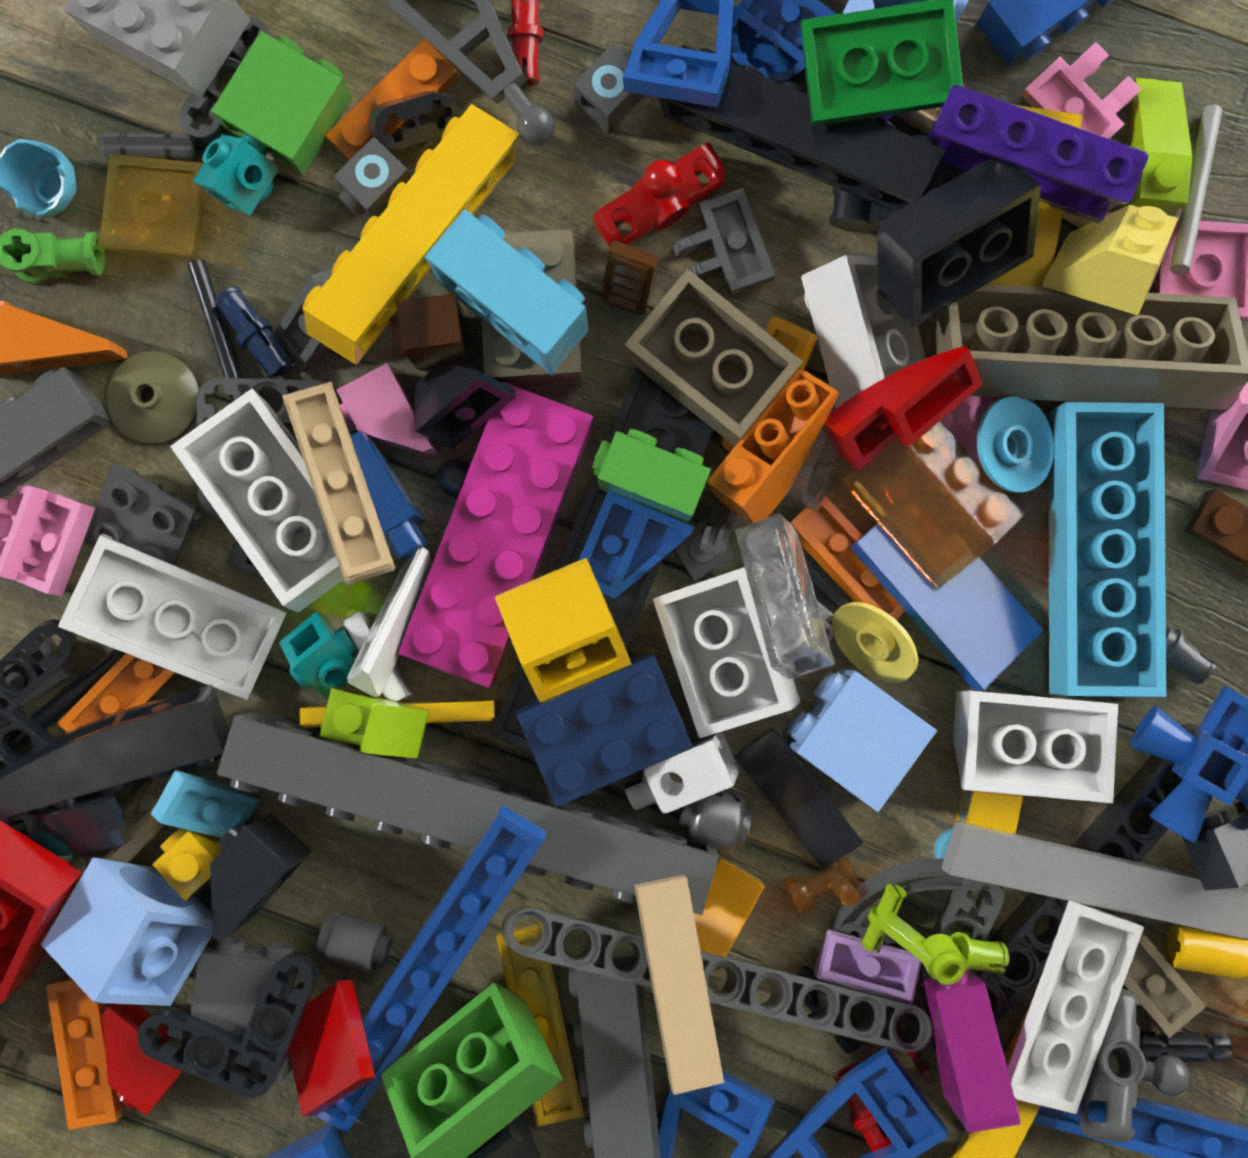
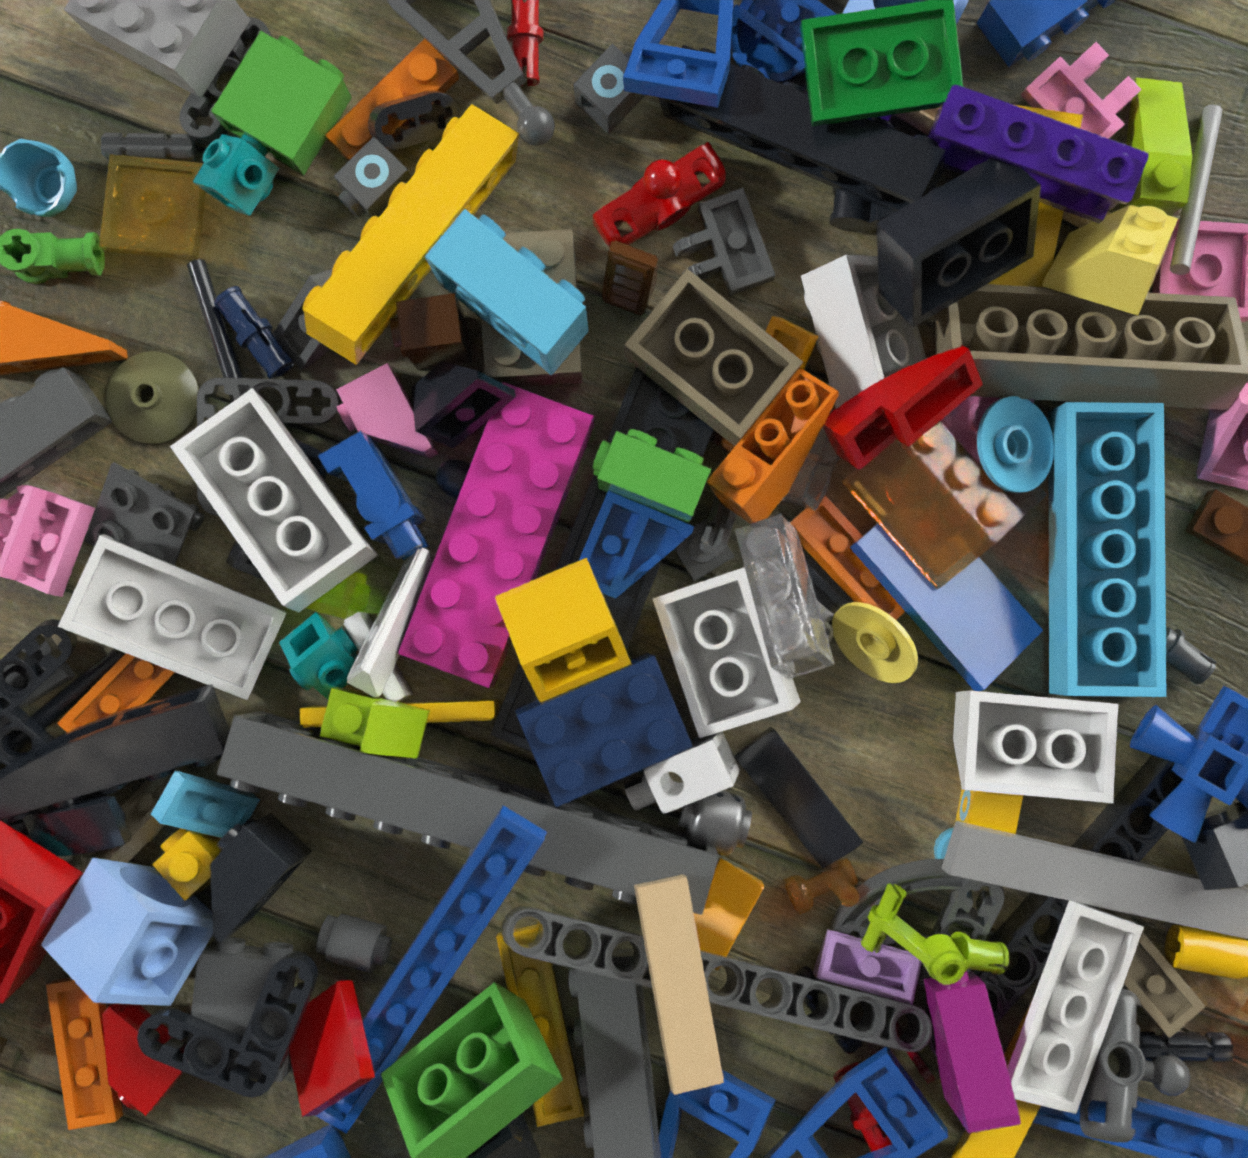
(338, 483): tan tile -> none
(859, 736): light blue brick -> none

